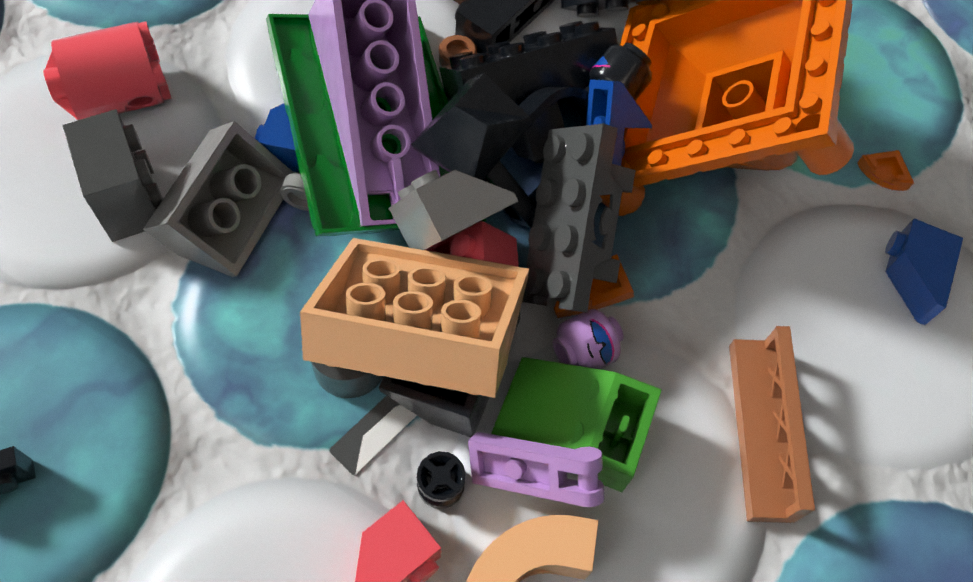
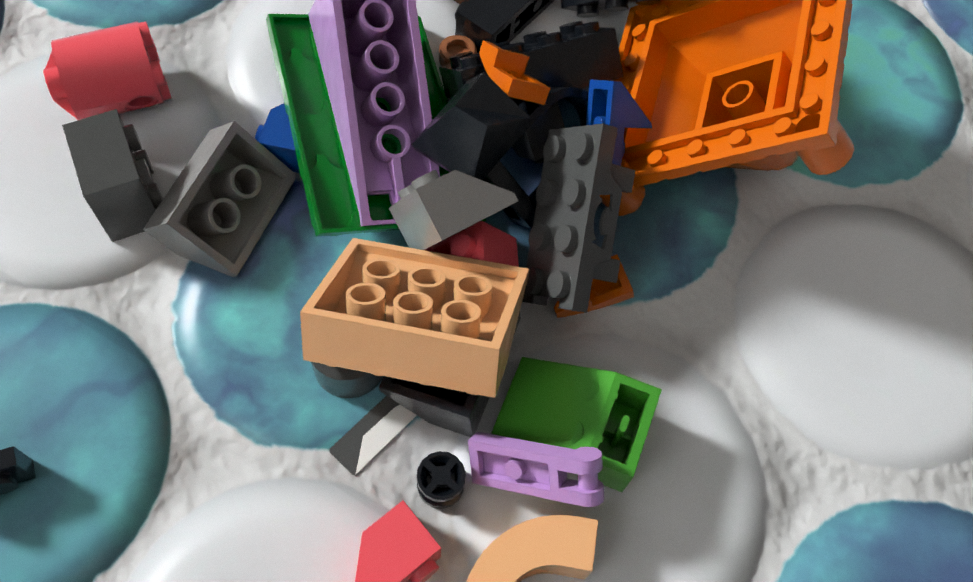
(294, 192): light grey tile -> none
(508, 71): none -> orange slope
(588, 340): lavender head -> none
(625, 65): black head -> none
(771, 429): nougat fence -> none
(886, 170): orange tile -> none
(923, 267): blue slope -> none

